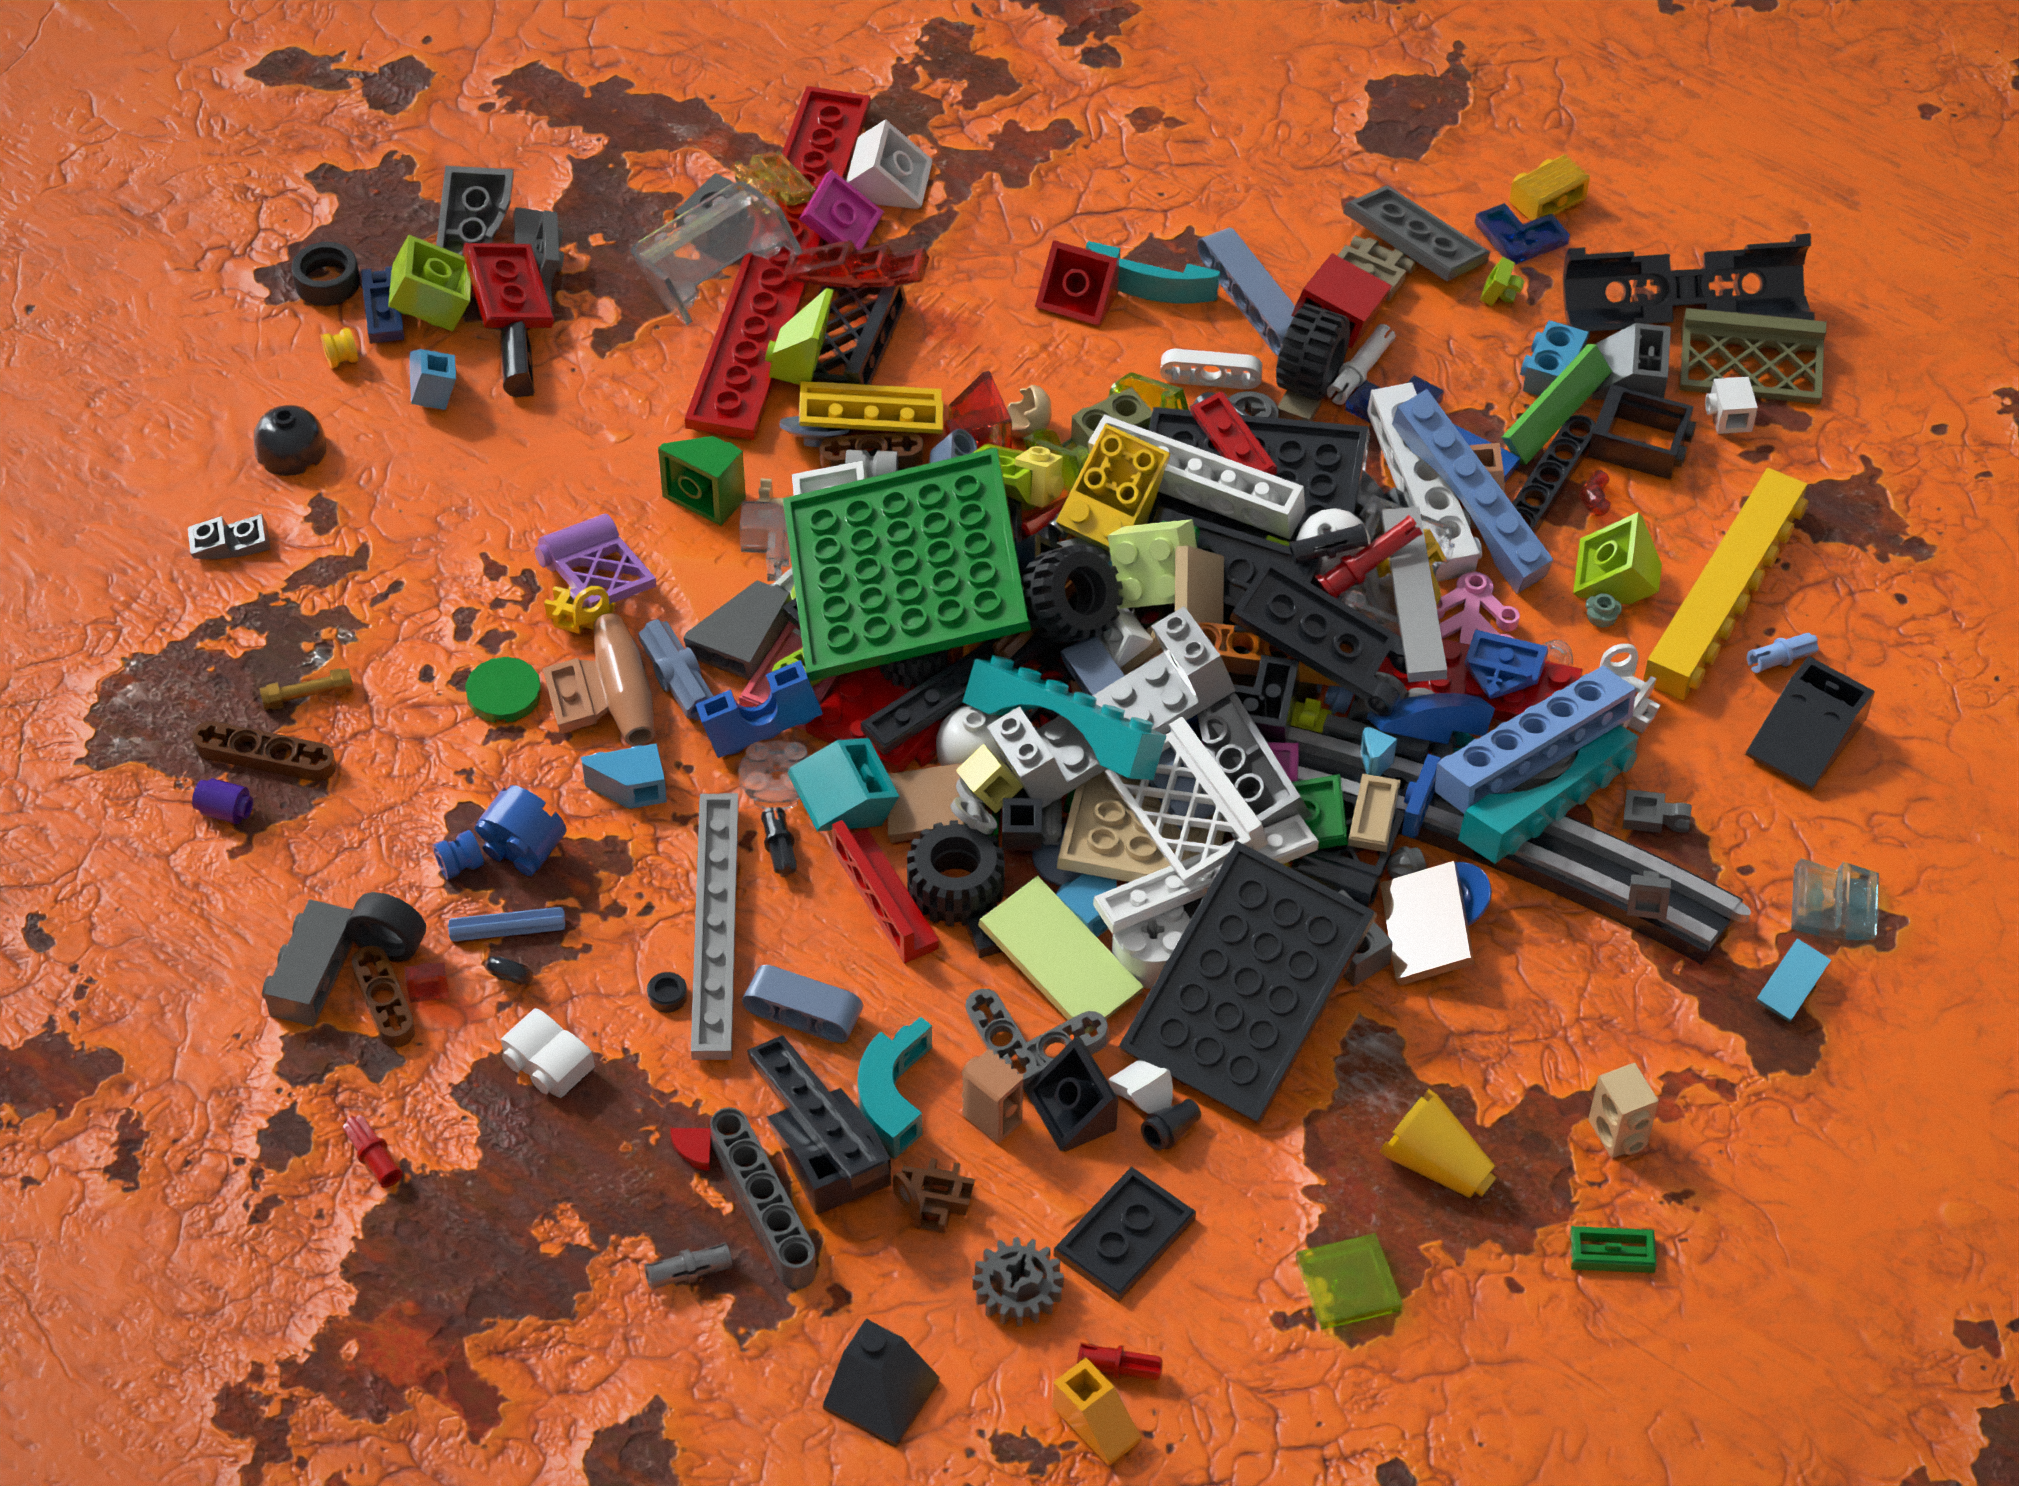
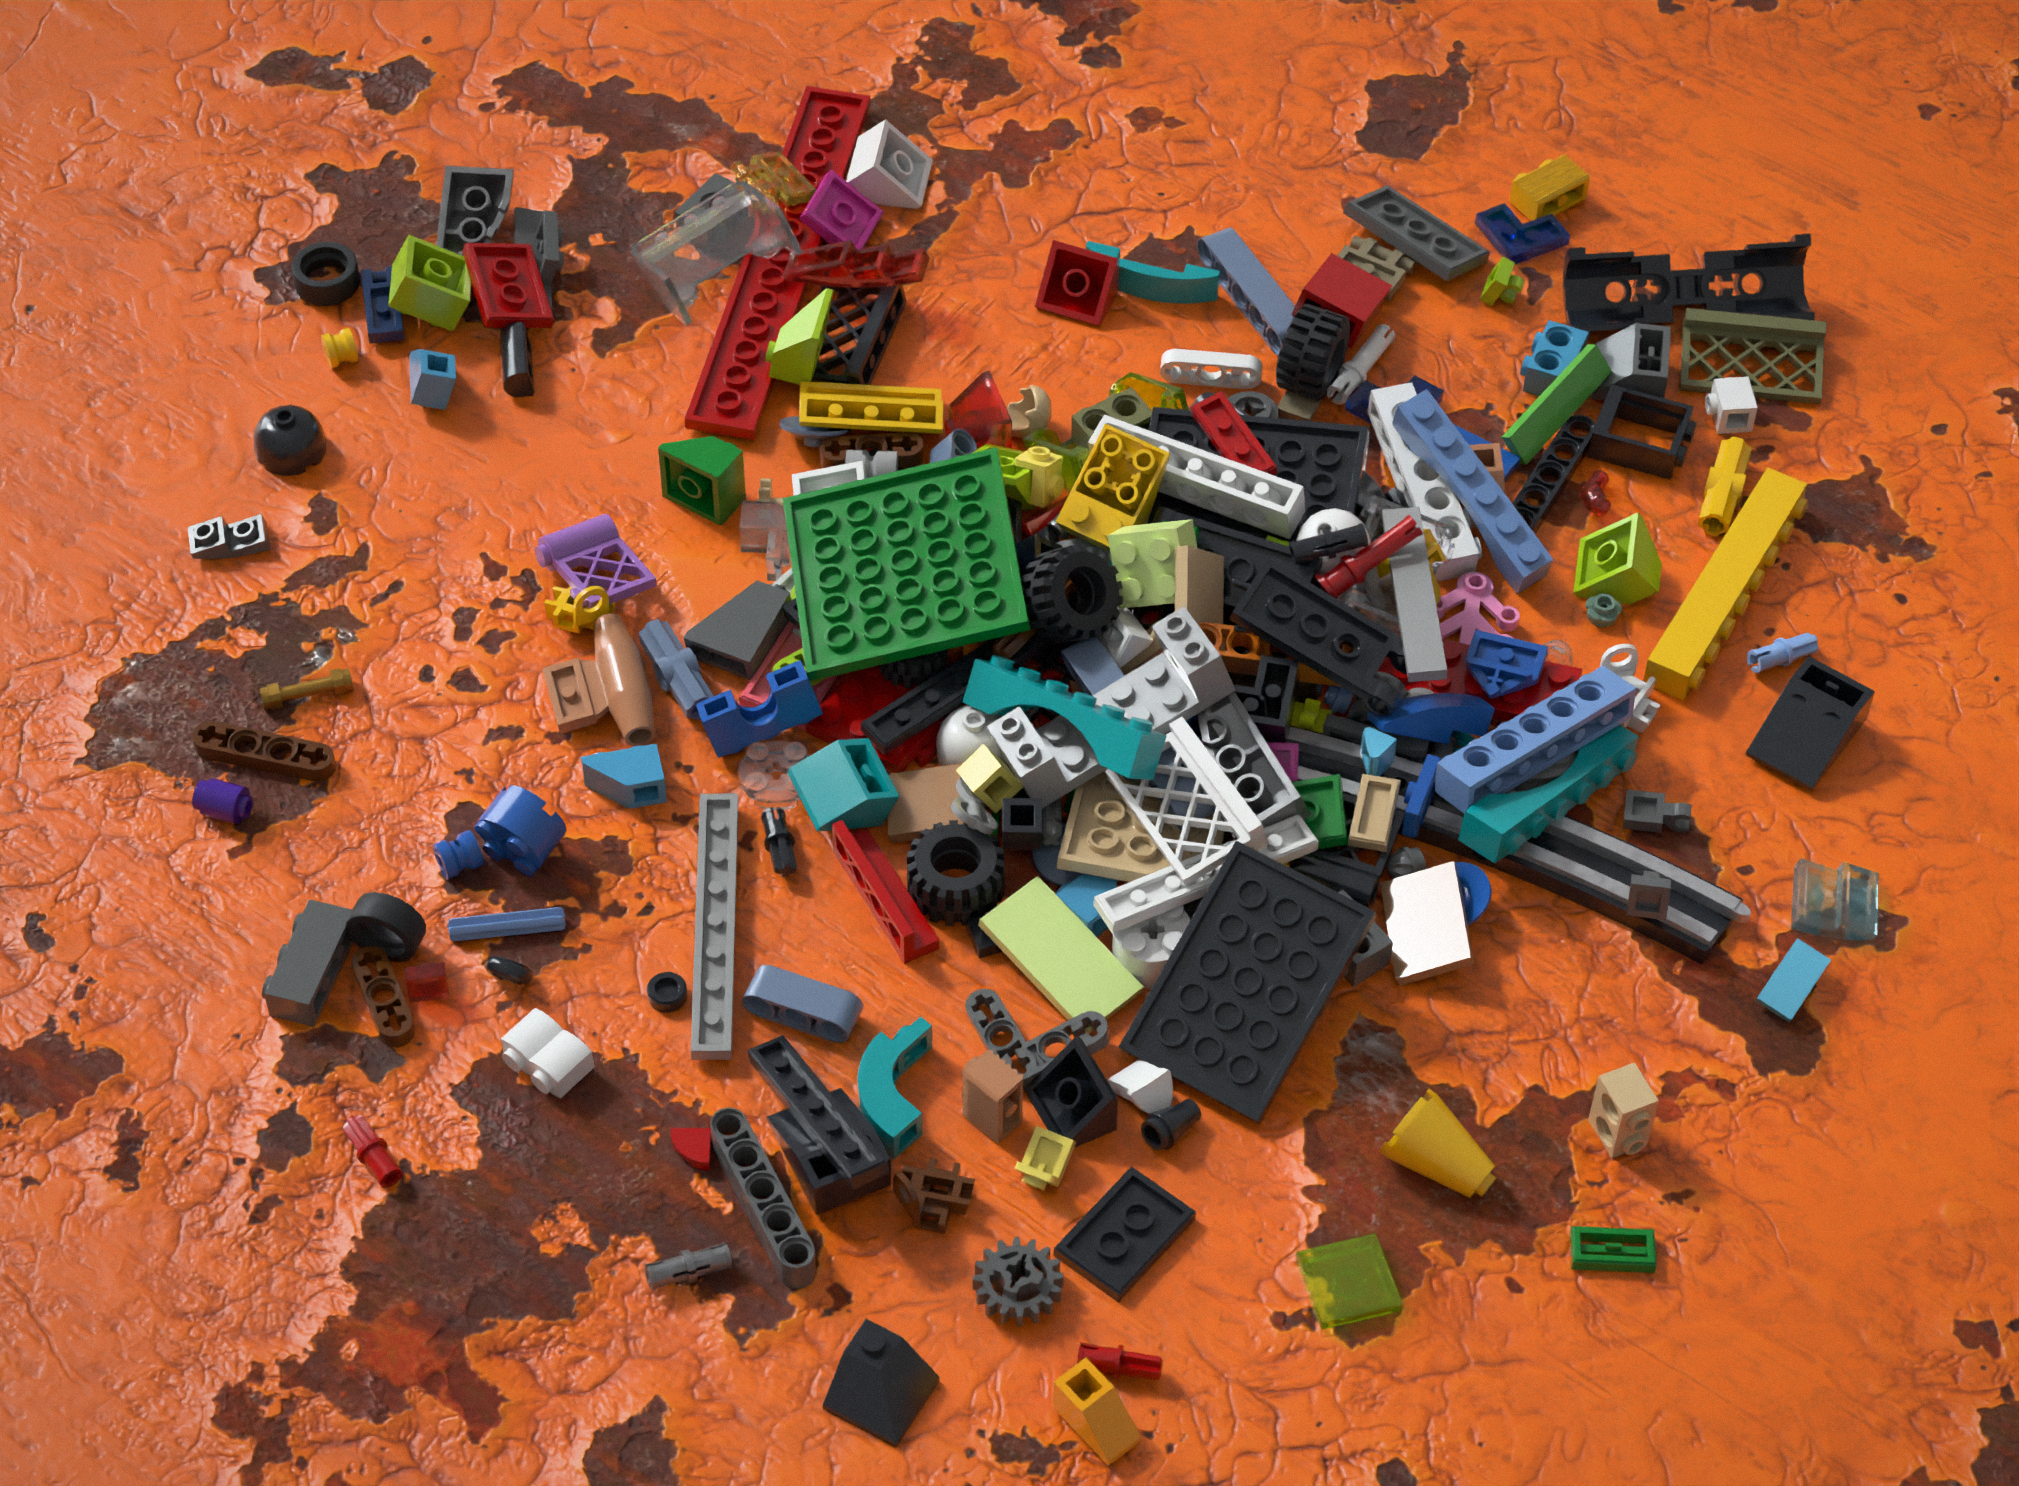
(503, 689): green tile -> none
(1045, 1159): none -> light yellow bracket
(1724, 486): none -> yellow piece

